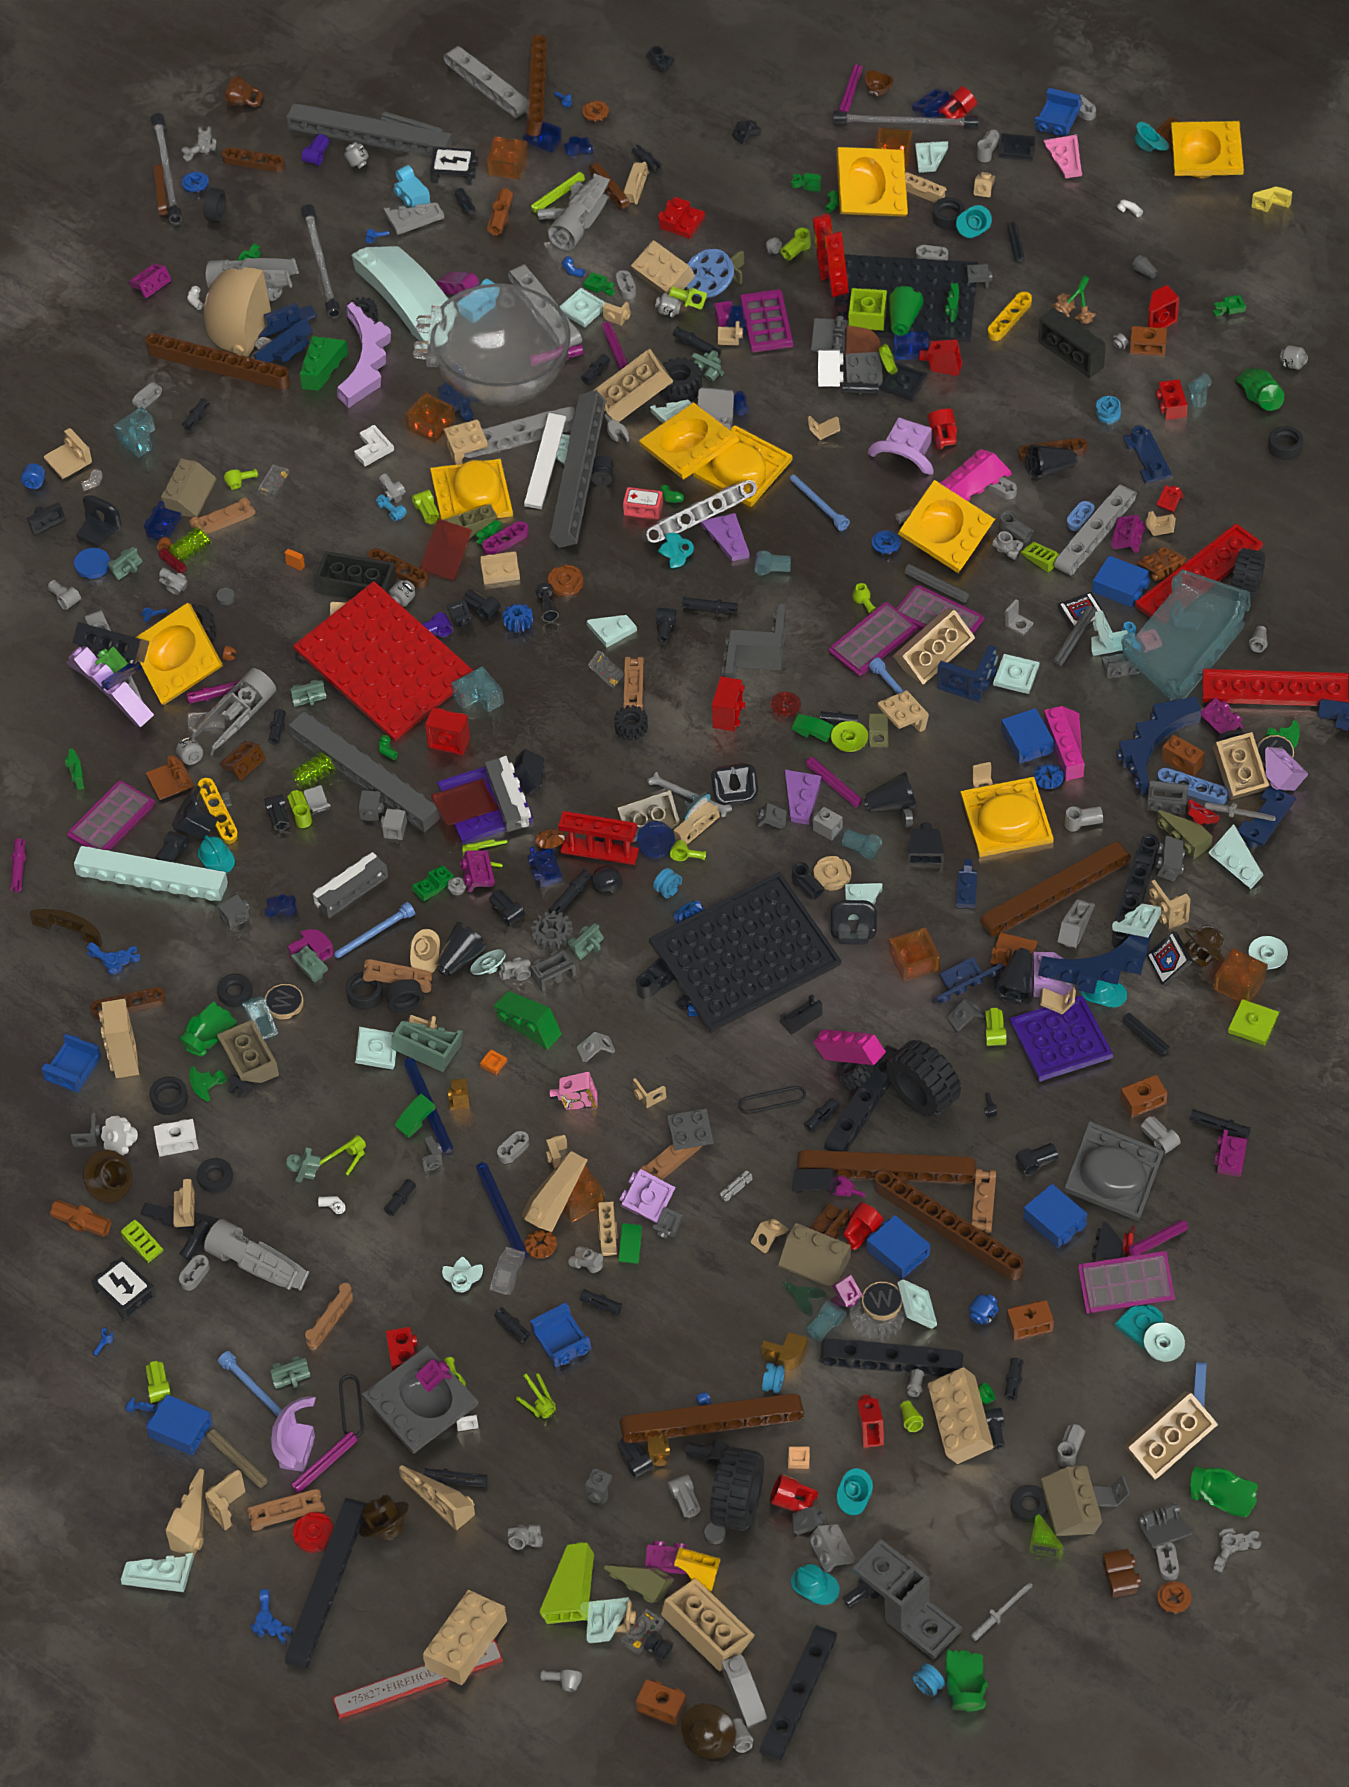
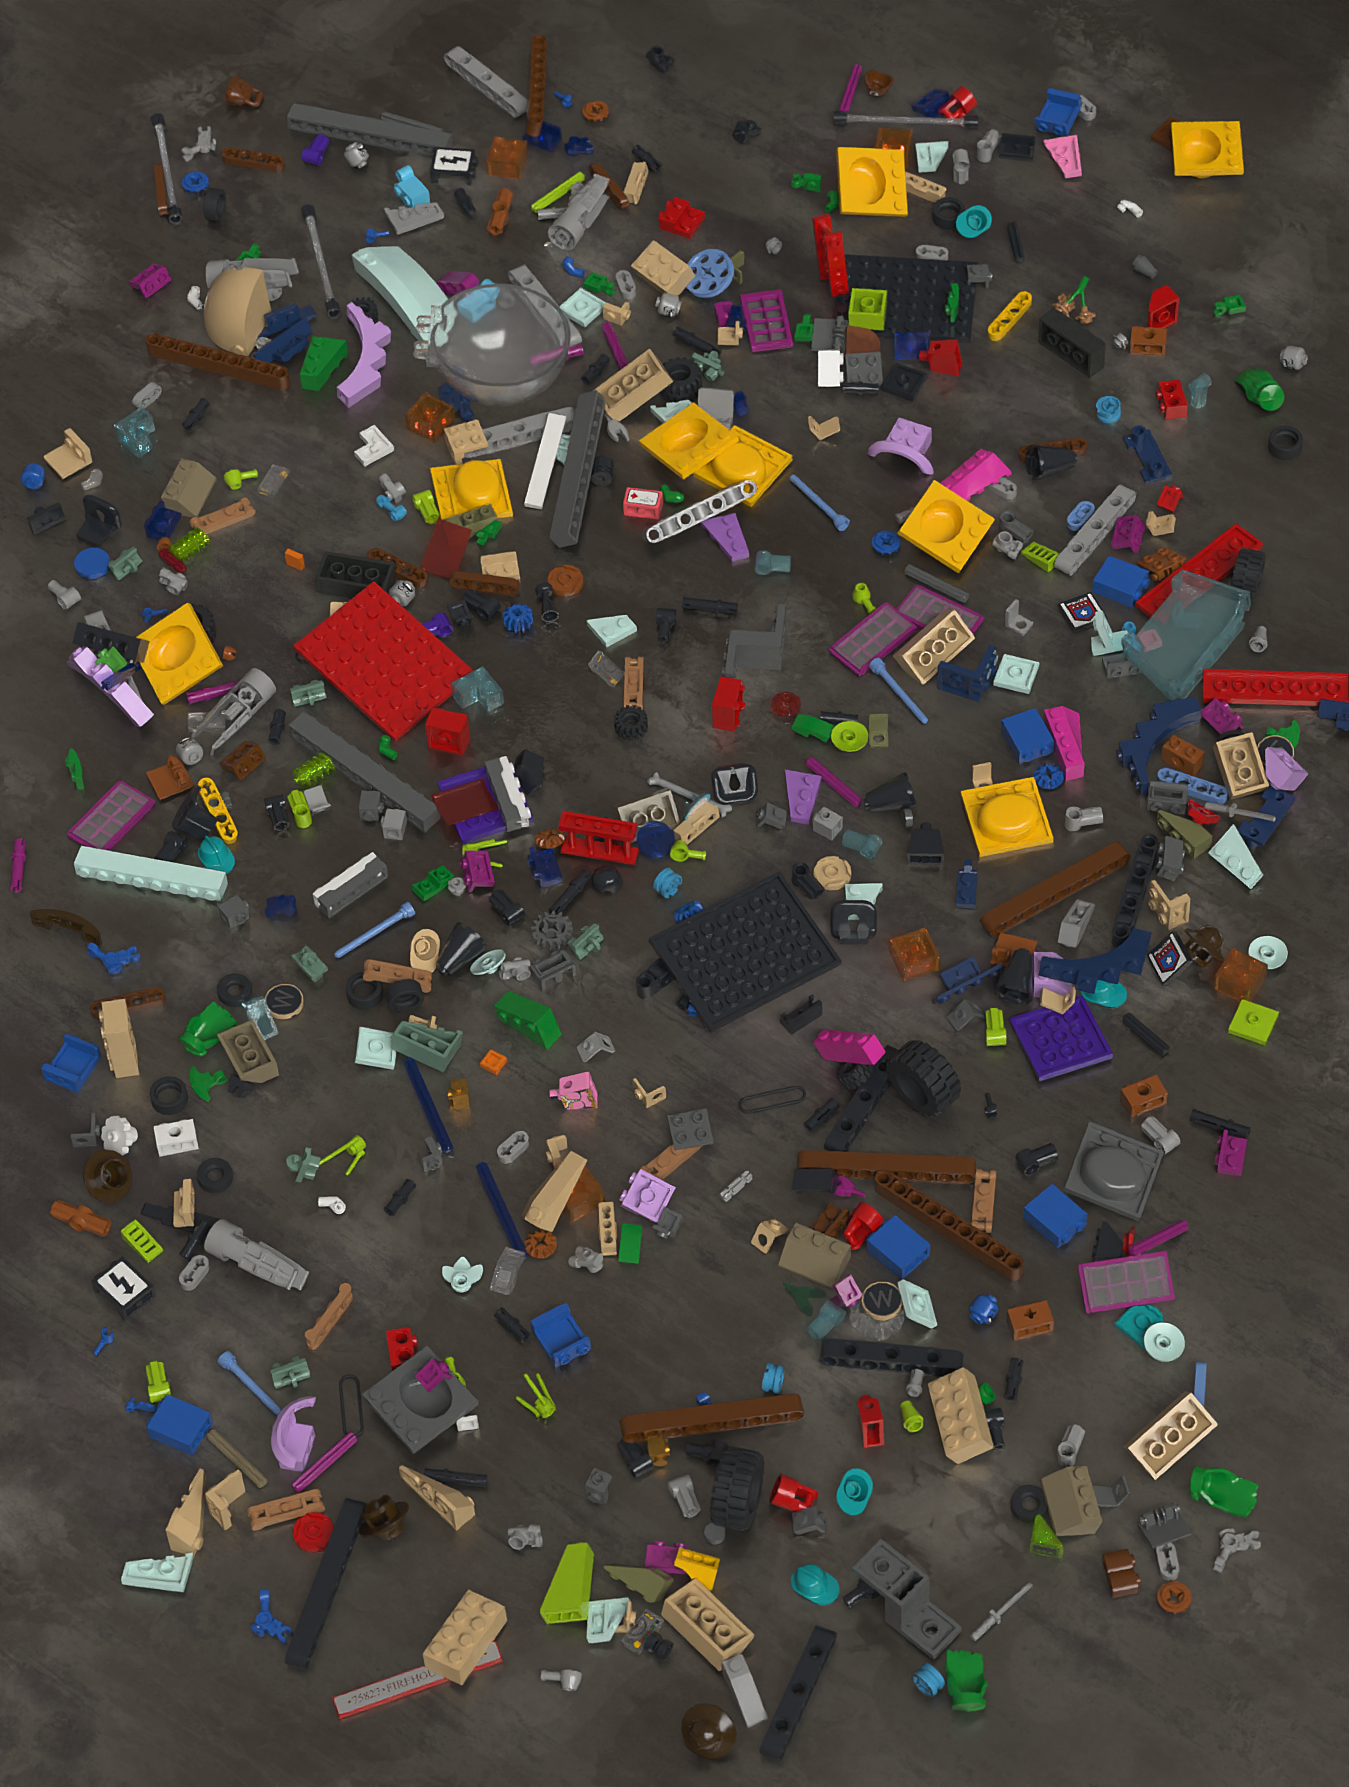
(225, 596): dark grey tile -> none
(315, 941): magenta brick -> none
(412, 1117): green slope -> none
(464, 580): none -> reddish brown beam
(509, 532): magenta beam -> none
(612, 1306): black pin -> none
(668, 1711): dark orange brick -> none
(674, 551): teal plate -> none
(686, 296): lime bracket -> none
(743, 1737): light grey cone -> none
(789, 1354): pearl gold brick -> none
(798, 243): lime piece -> none
(798, 1457): light nougat tile -> none
(804, 331): none -> green plate
(831, 1547): light grey bracket -> none
(888, 359): lime tile -> none
(904, 308): green cone -> none
(904, 710): tan bracket -> none
(940, 421): red piece -> none
(960, 166): none -> light grey piece
(984, 184): tan bracket -> none
(1074, 635): dark grey axle -> none
(1140, 921): light aqua wing -> none
(1149, 139): teal piece -> none
(1263, 199): light yellow slope -> none

